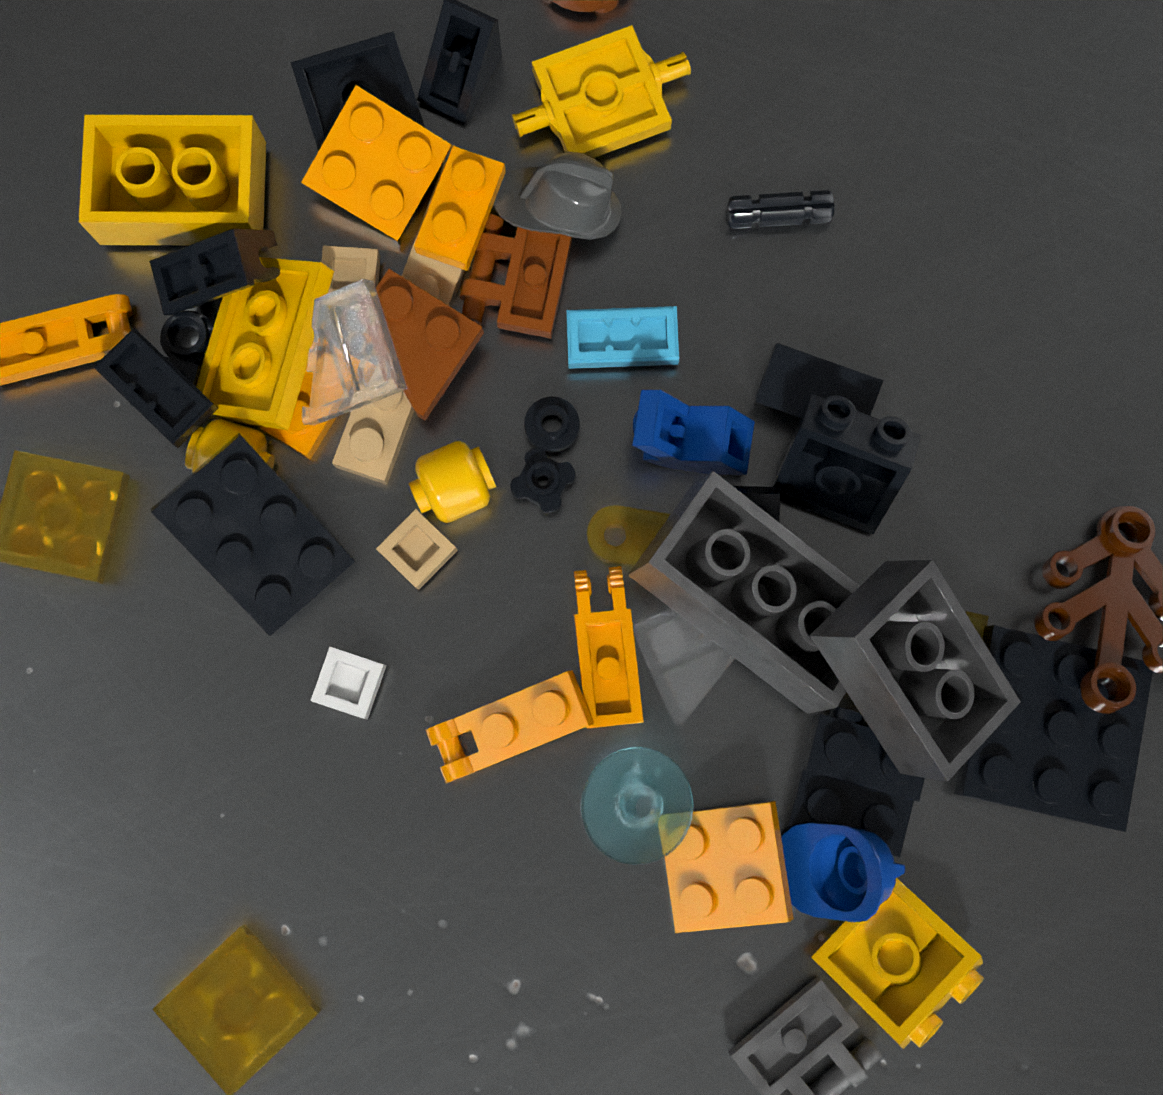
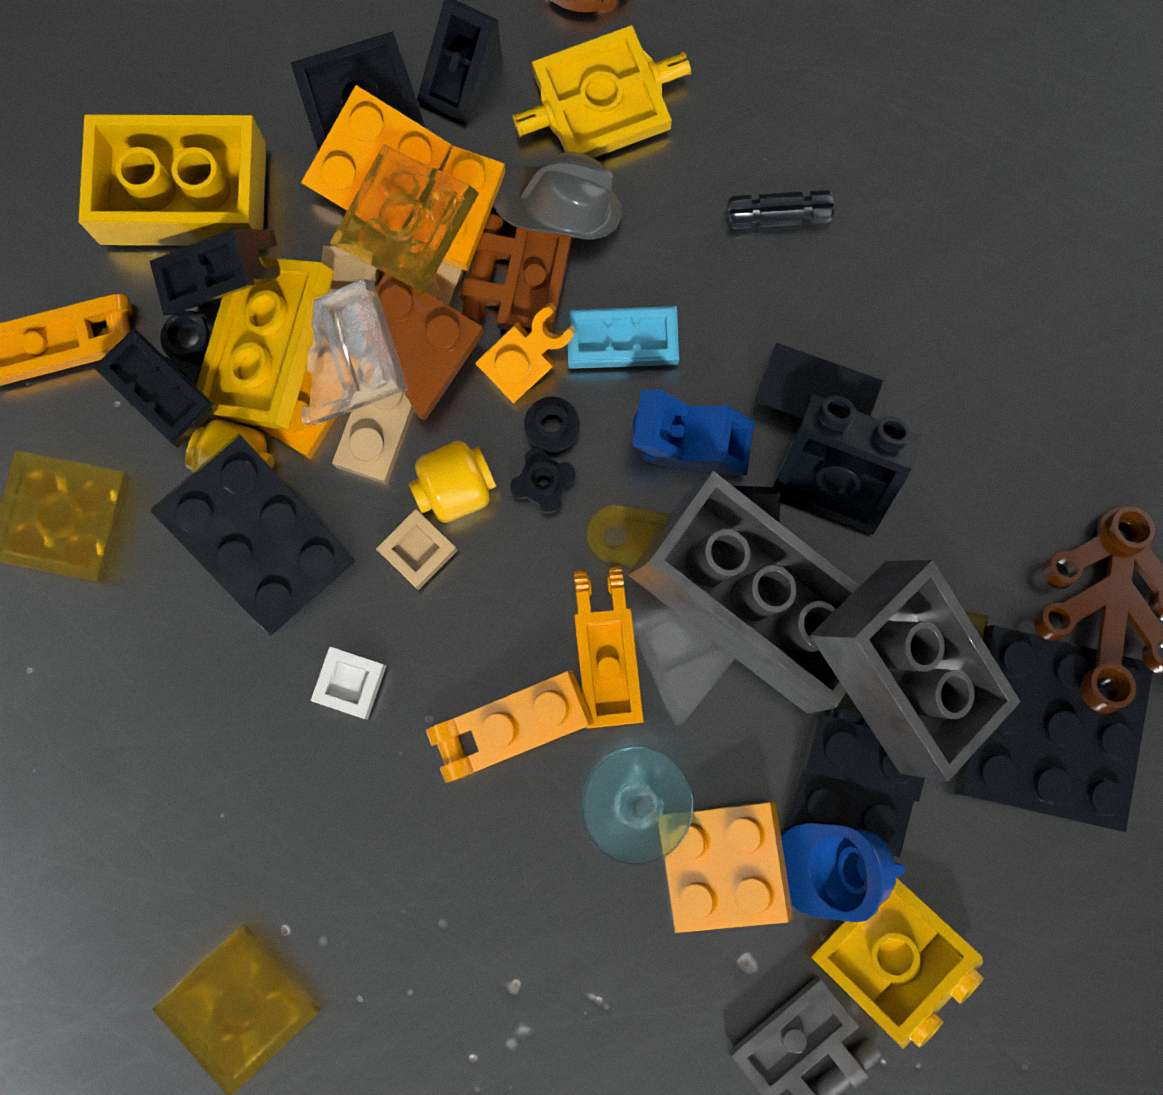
(404, 218): none -> clear yellow plate
(521, 356): none -> light orange plate

